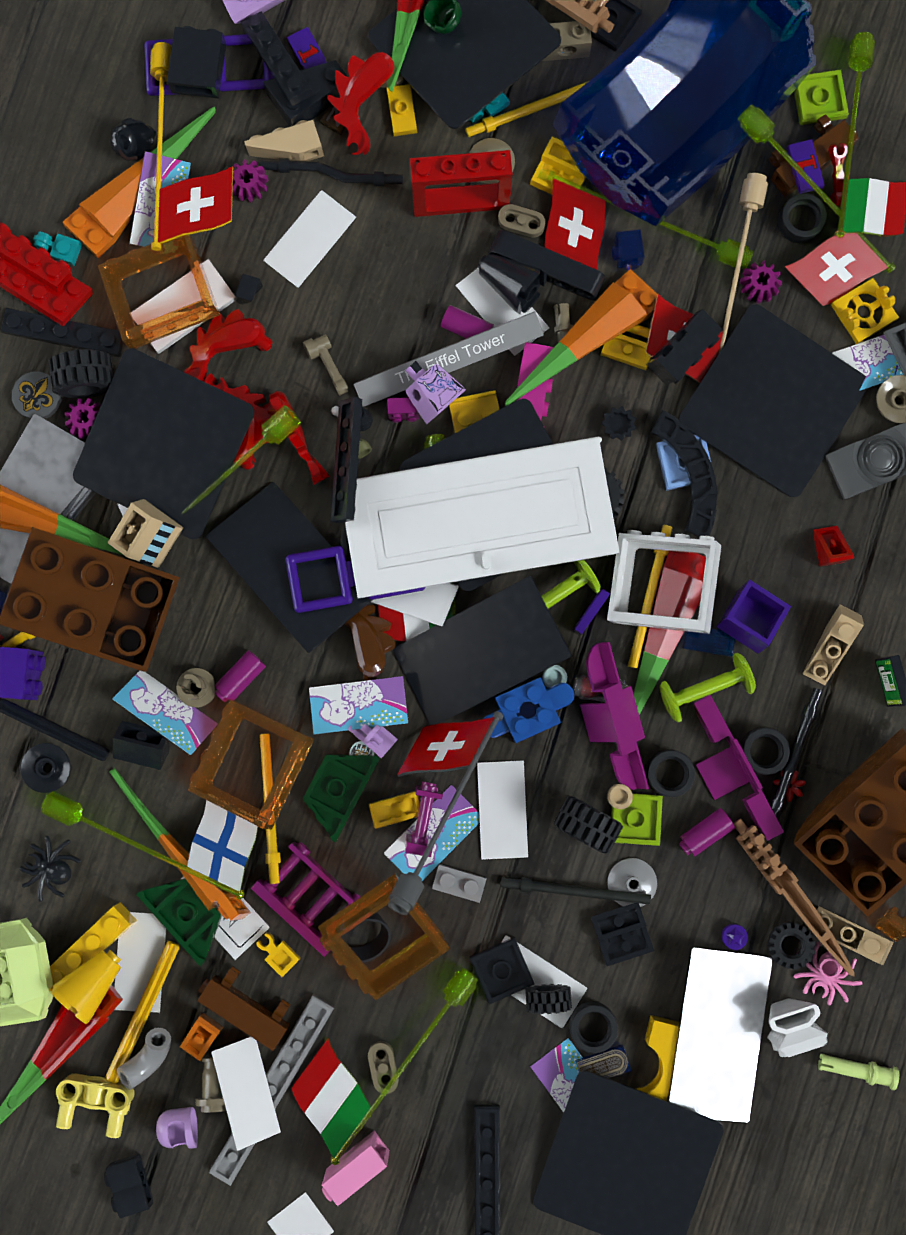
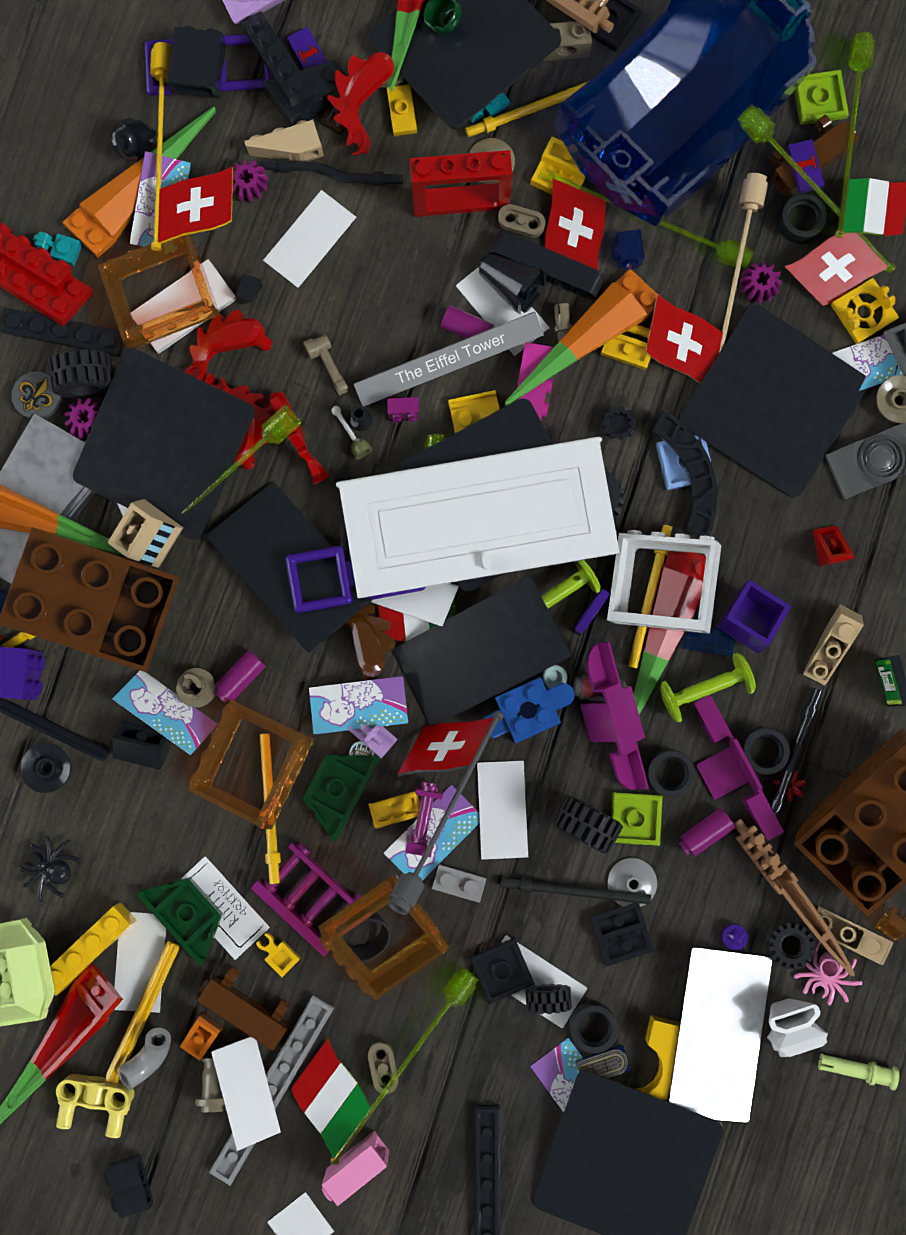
(87, 985): yellow cone -> none
(178, 1128): lavender helmet -> none
(208, 893): orange plate -> none
(216, 852): flag -> none
(346, 460): black plate -> none
(431, 390): lavender torso -> none
(619, 796): tan tile -> none
(685, 348): black wedge -> none
(838, 174): red piece -> none

